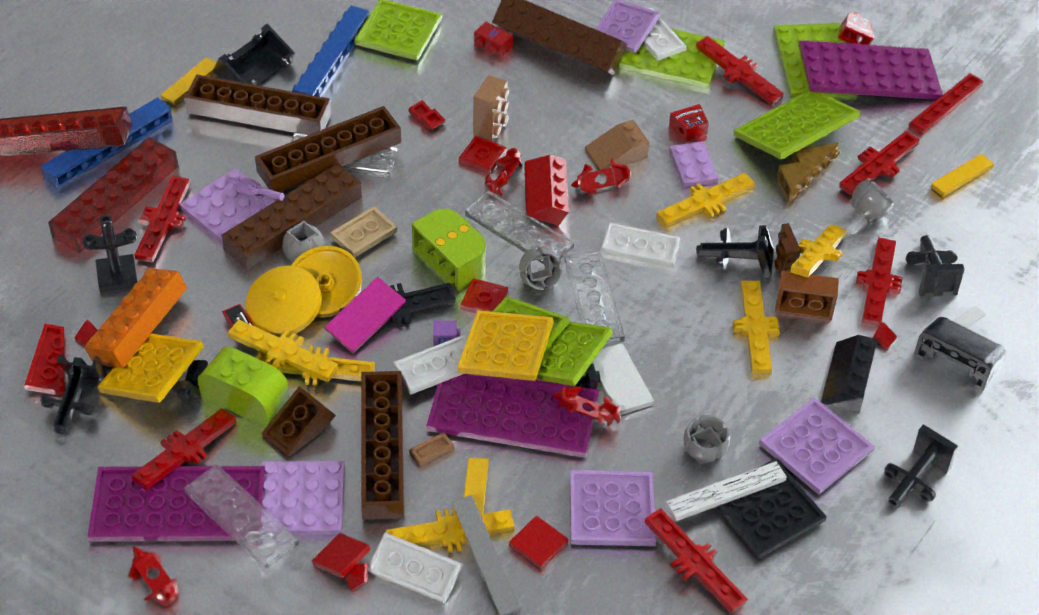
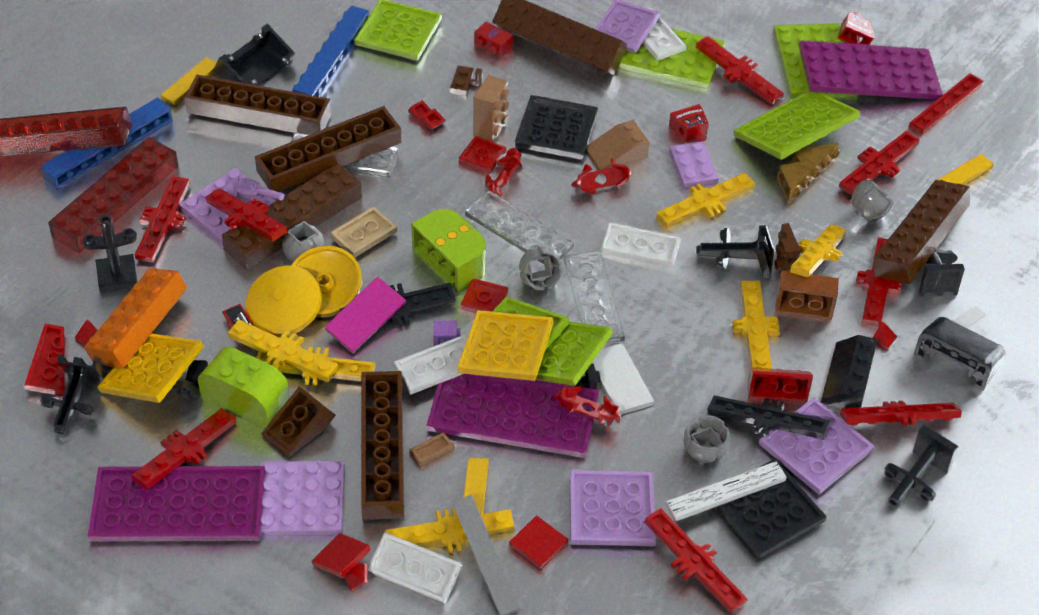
(163, 588): red piece -> none
(241, 516): clear plate -> none
(247, 214): none -> red hinge
(463, 80): none -> reddish brown plate
(546, 189): red slope -> none
(556, 127): none -> black plate
(769, 417): none -> black hinge
(779, 384): none -> red slope
(900, 412): none -> red hinge
(921, 231): none -> reddish brown brick

